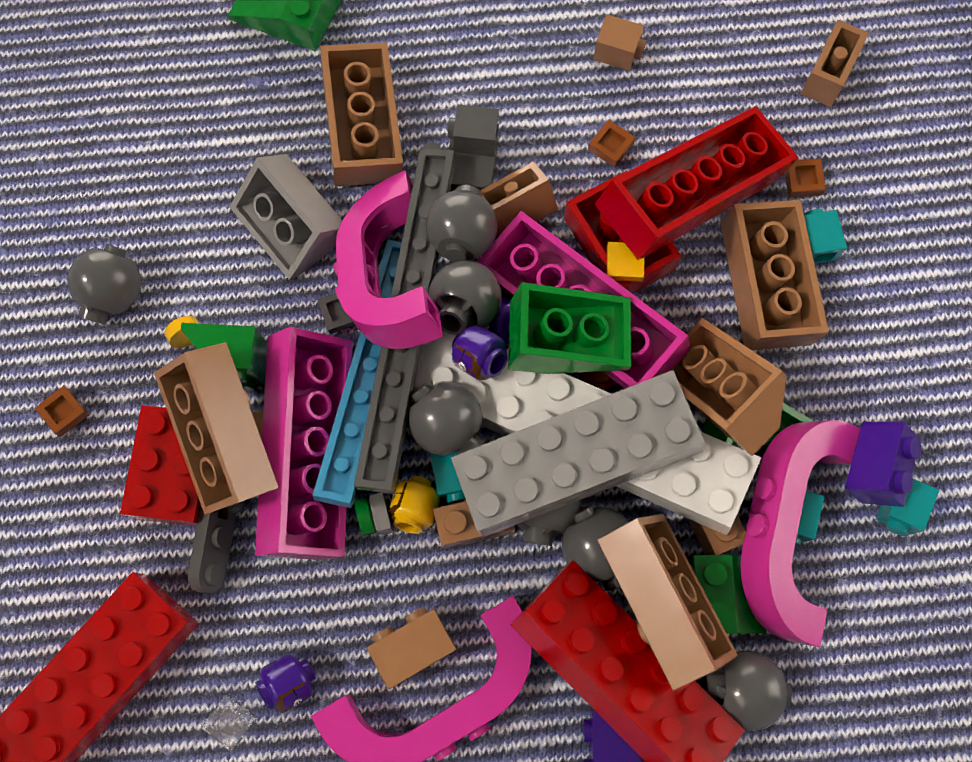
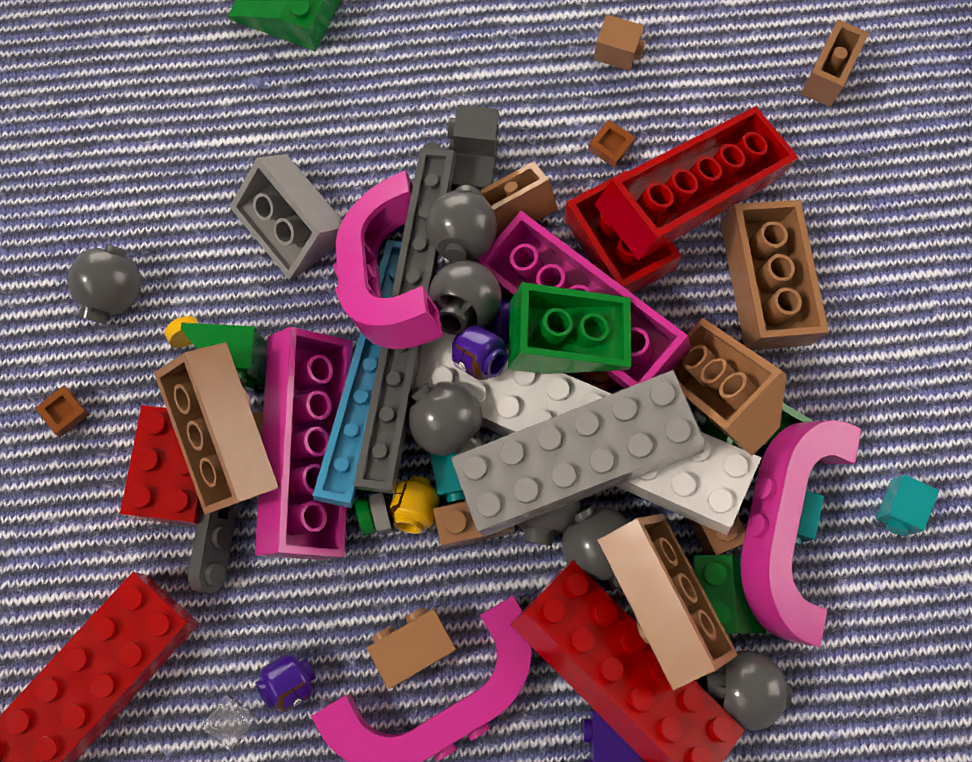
(334, 314): dark grey plate -> none
(361, 113): medium nougat brick -> none
(623, 264): yellow tile -> none
(805, 178): dark orange plate -> none
(825, 235): teal brick -> none
(883, 463): dark purple brick -> none

